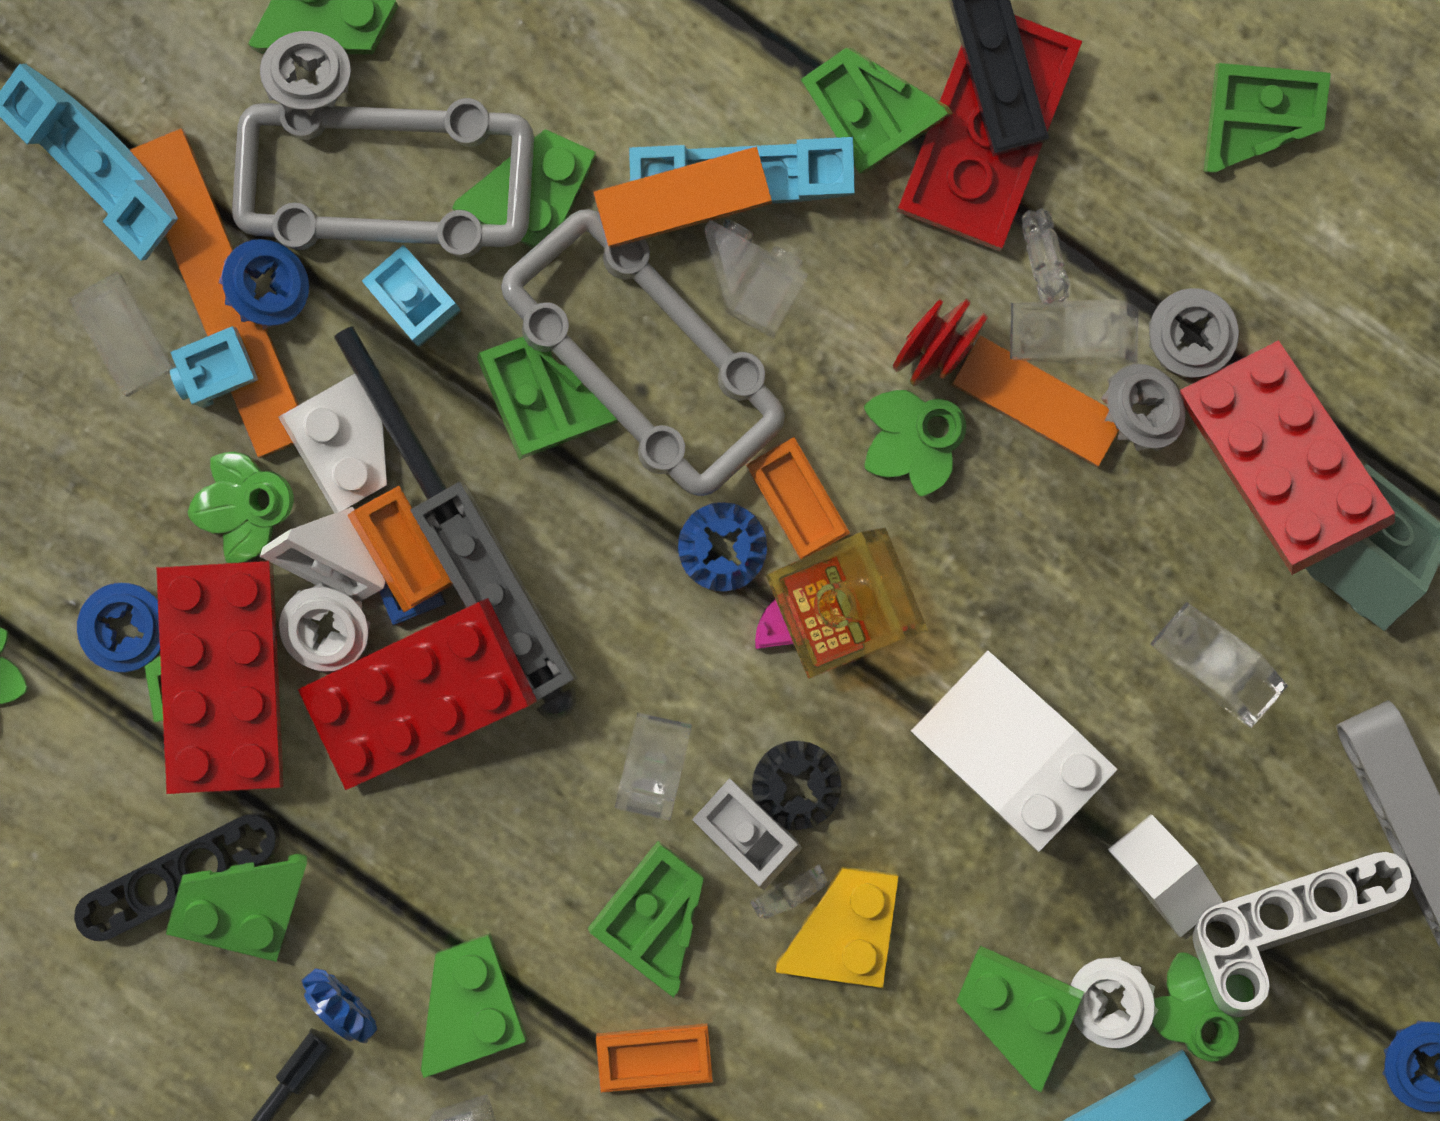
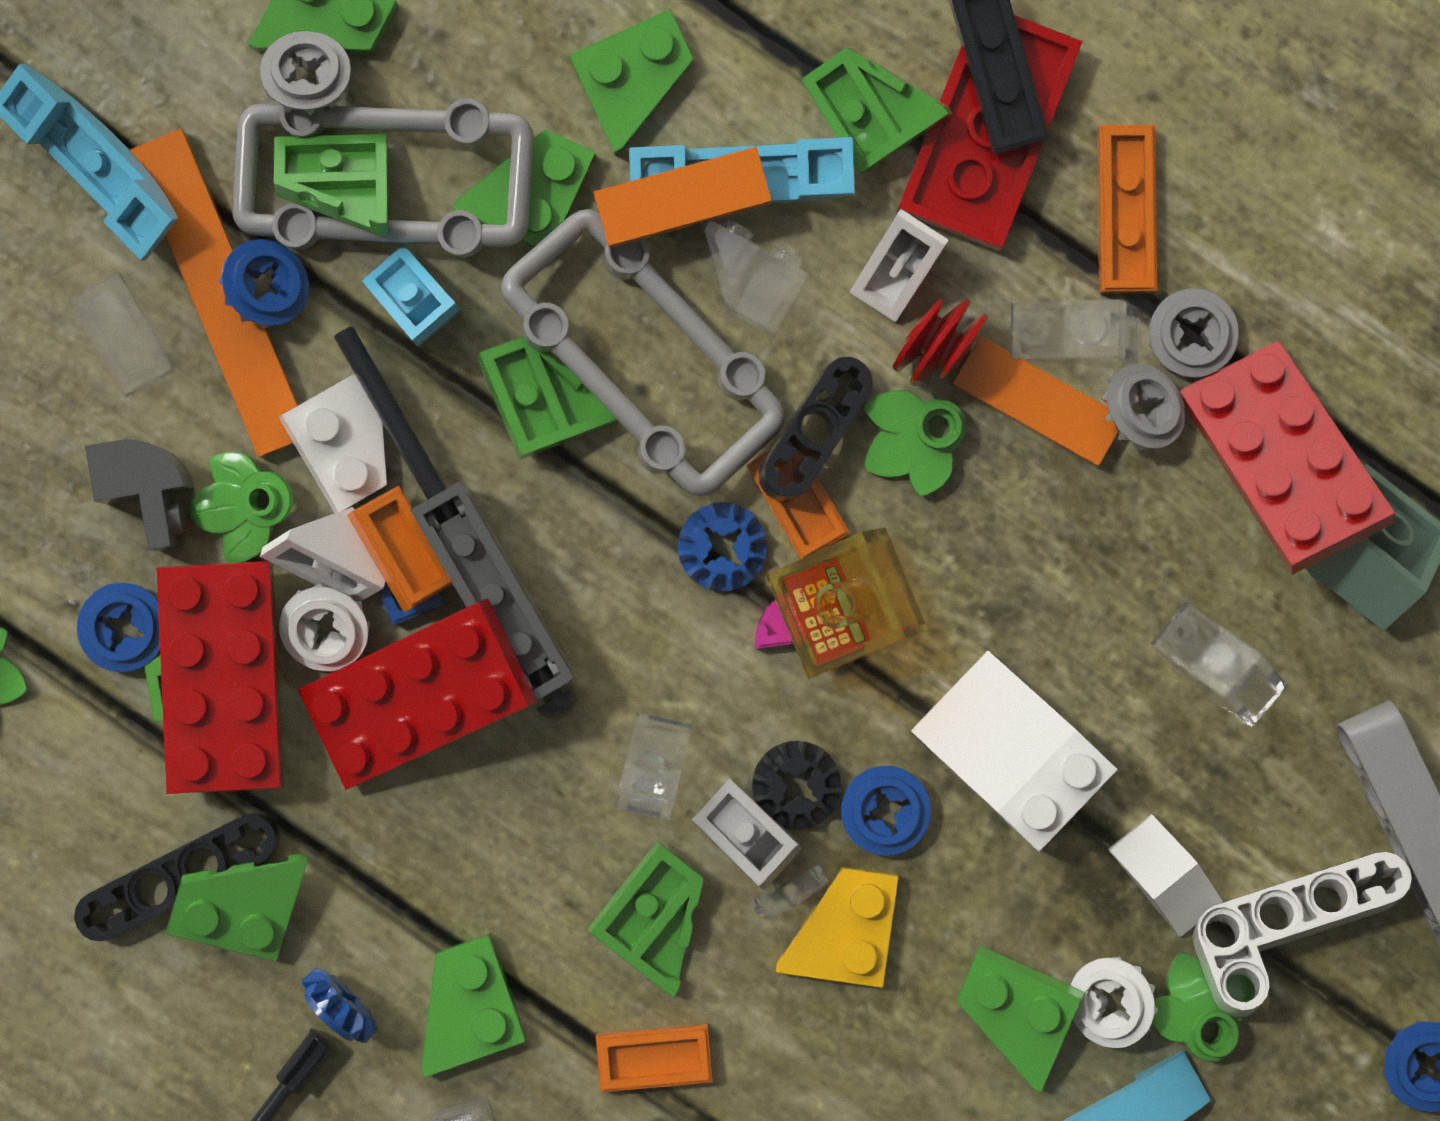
(144, 472): none -> dark grey brick
(212, 367): medium azure bracket -> none
(336, 177): none -> bright green wing
(632, 74): none -> bright green wing
(849, 405): none -> black beam
(898, 265): none -> white slope
(910, 820): none -> blue gear
(1045, 256): clear axle -> none
(1127, 209): none -> orange tile
(1261, 110): bright green wing -> none

